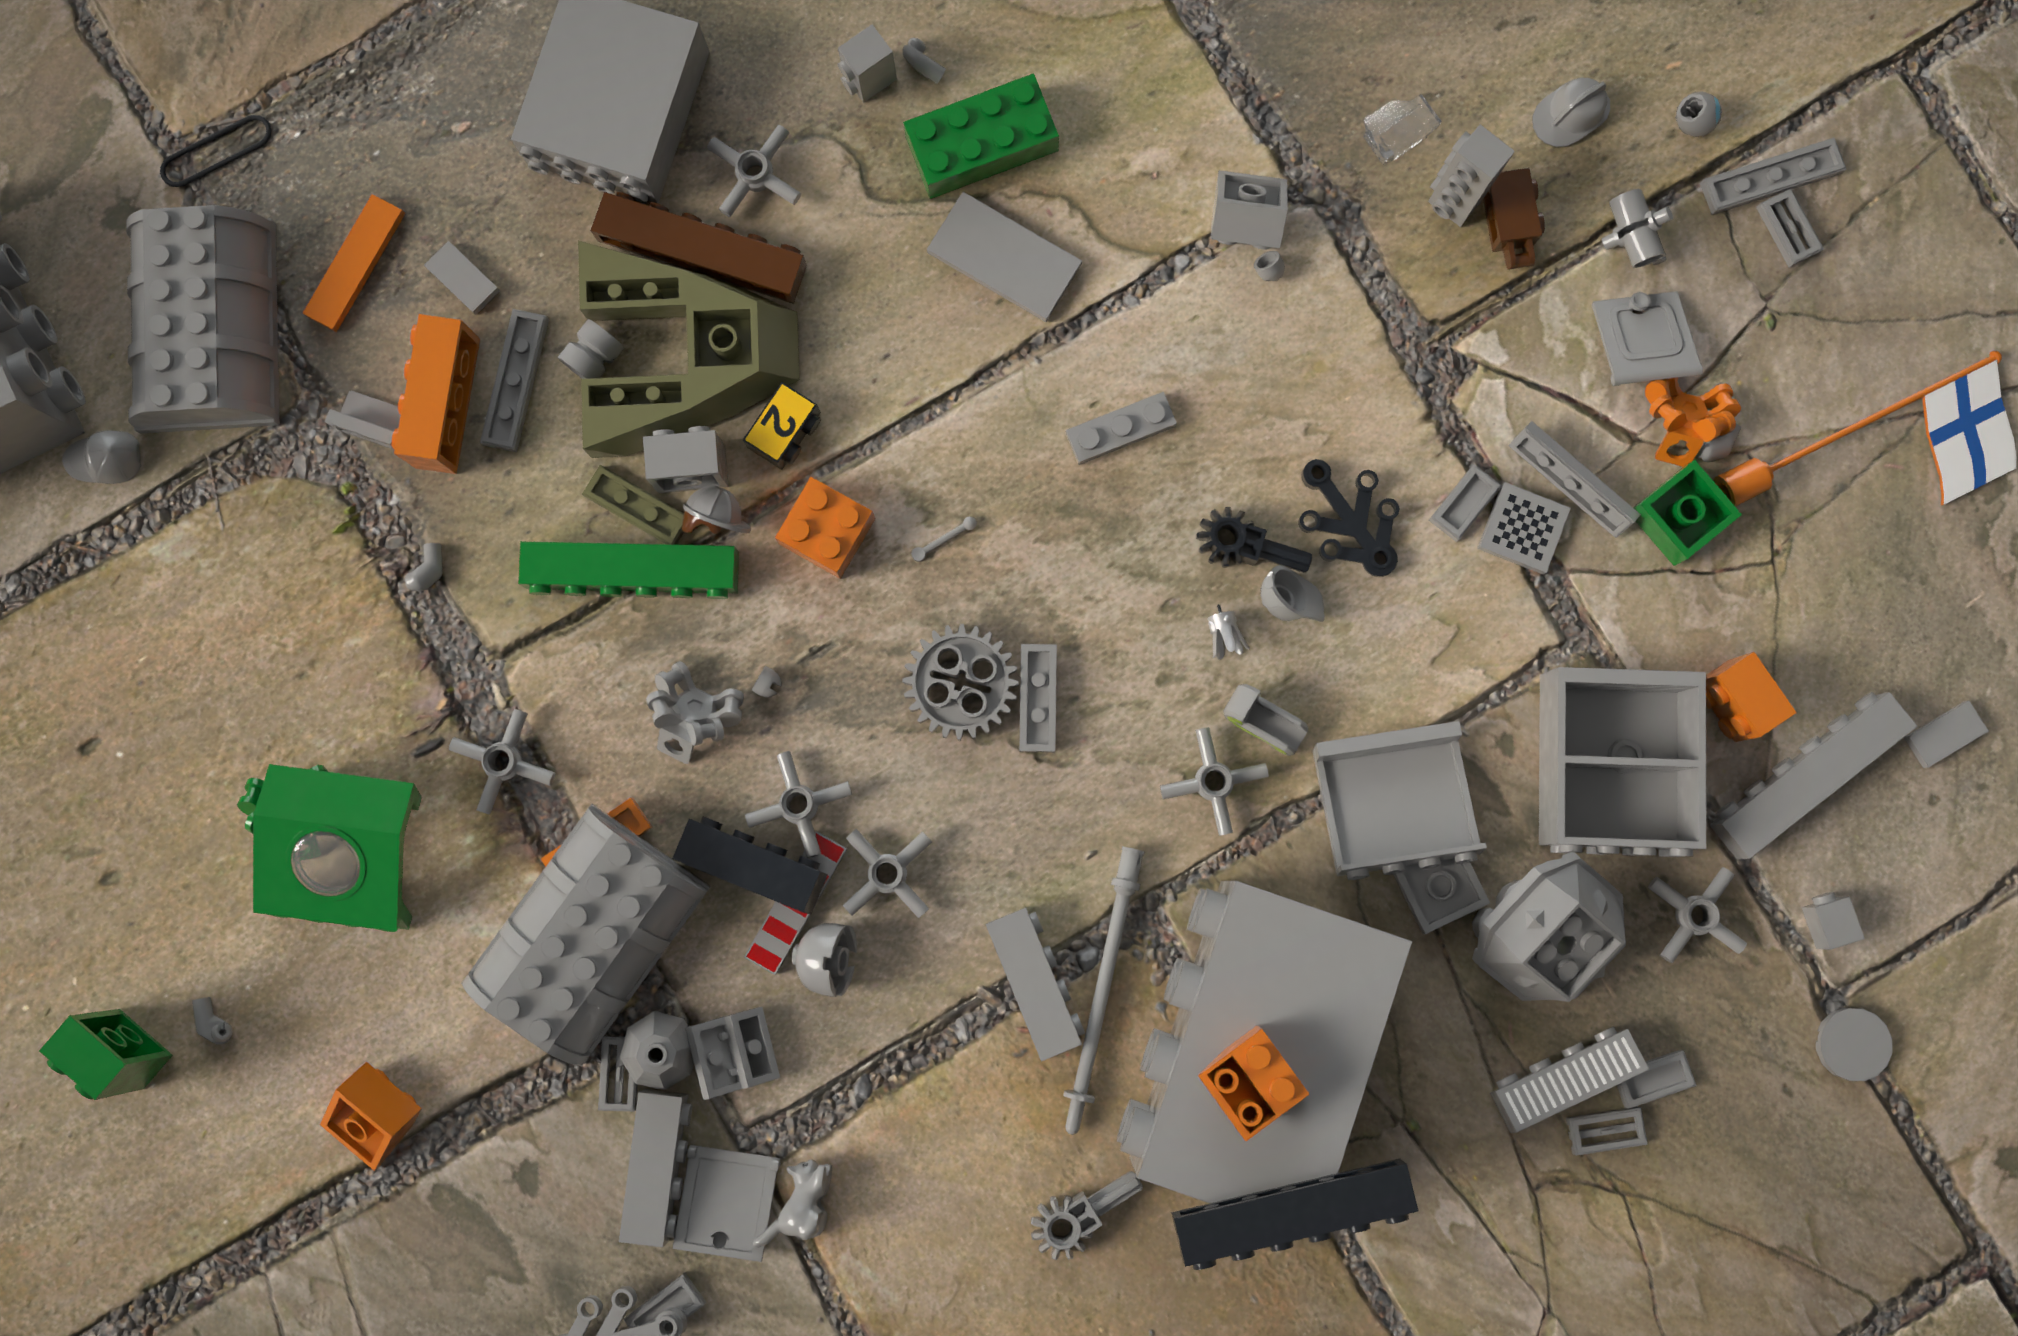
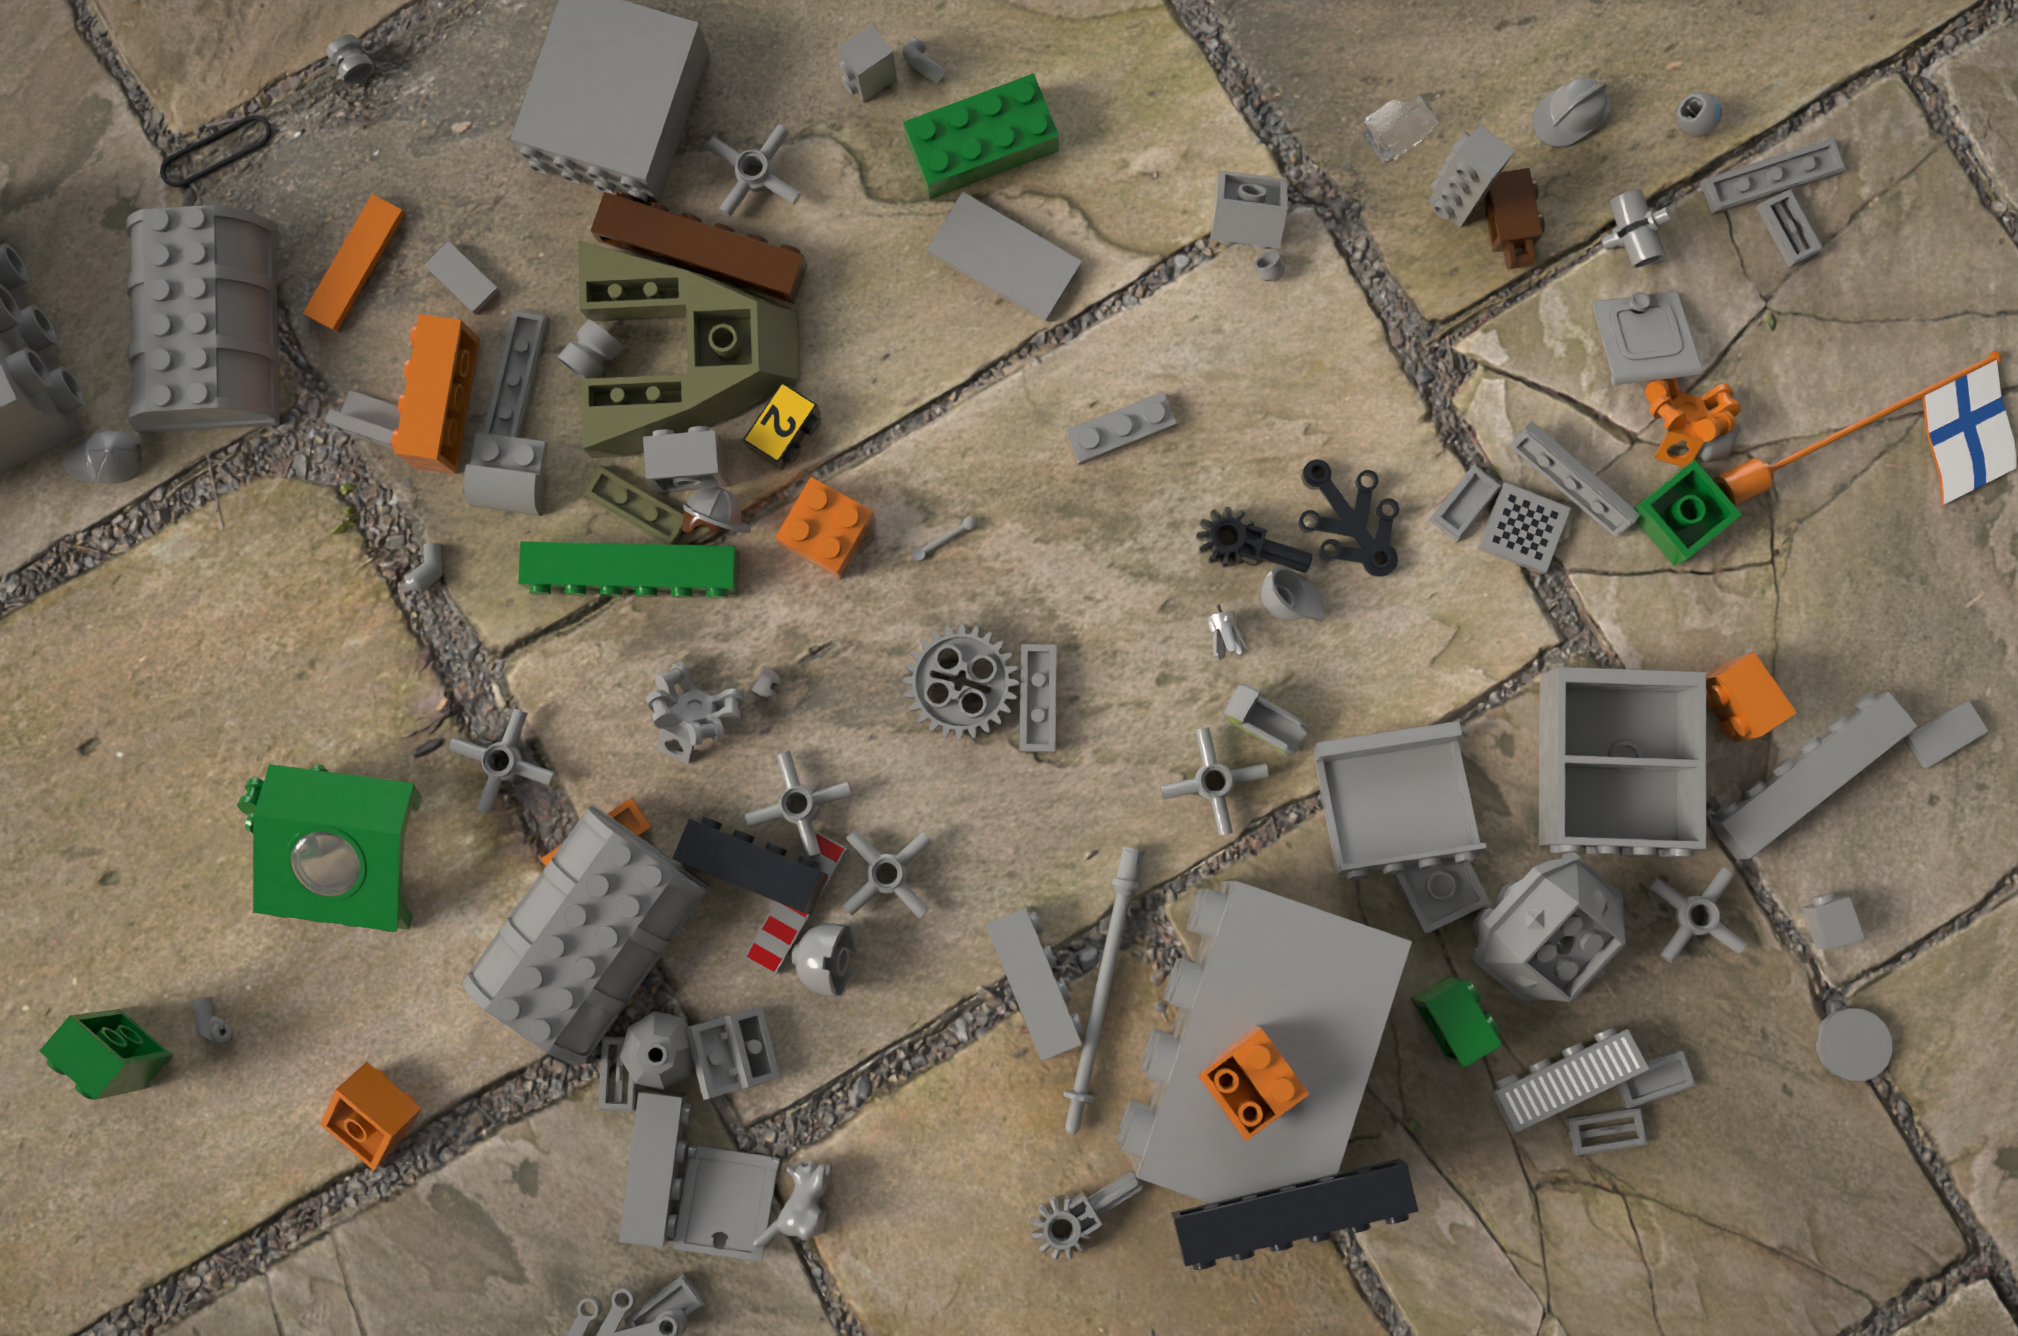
(348, 56): none -> light grey wheel
(506, 474): none -> light grey brick
(1457, 1020): none -> green brick

